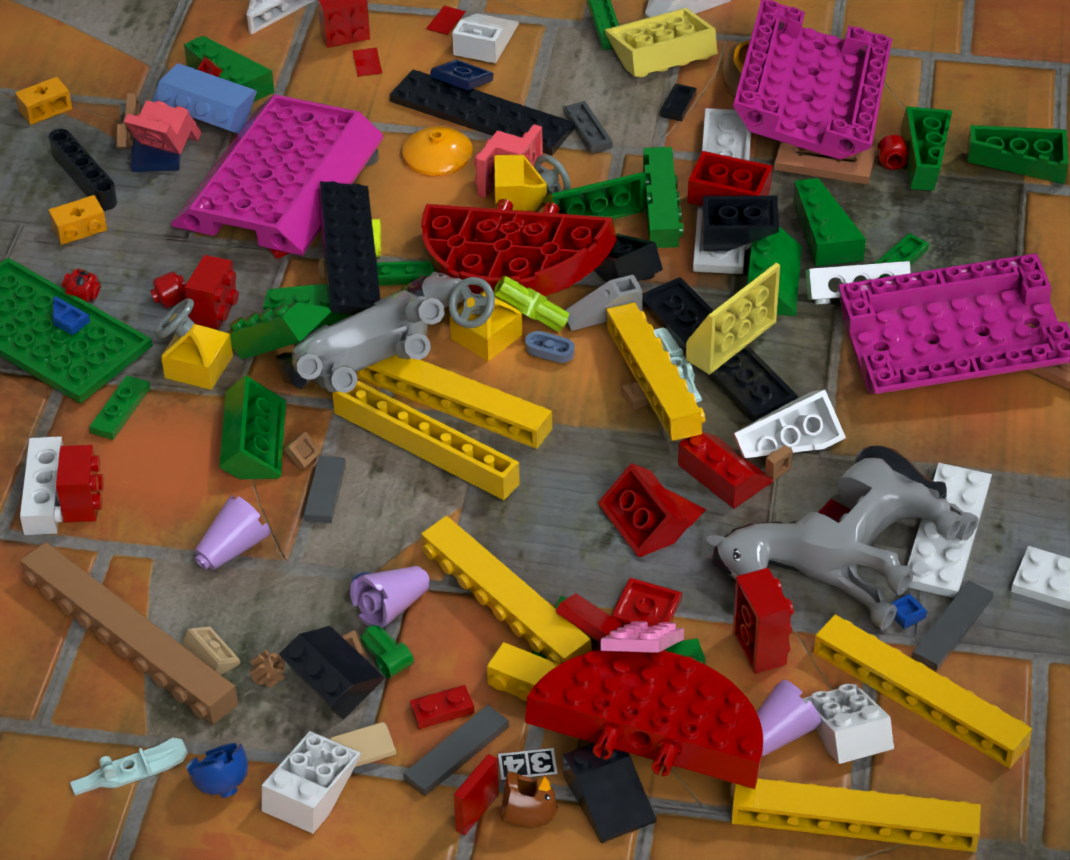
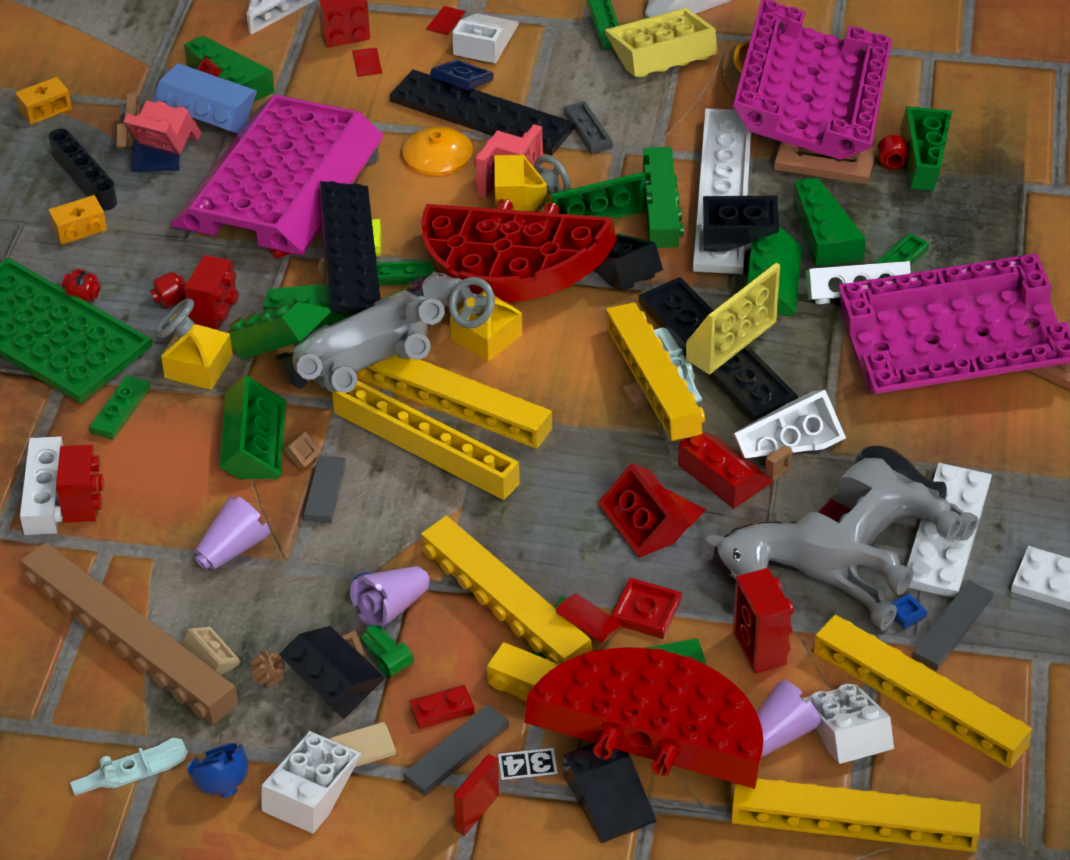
(68, 317): blue tile -> none
(528, 801): dark orange piece -> none
(531, 303): lime piece -> none
(549, 346): sand blue plate -> none
(592, 308): light grey slope -> none
(641, 638): bright pink plate -> none
(678, 102): black tile -> none
(727, 176): red brick -> none
(1020, 150): green wedge -> none

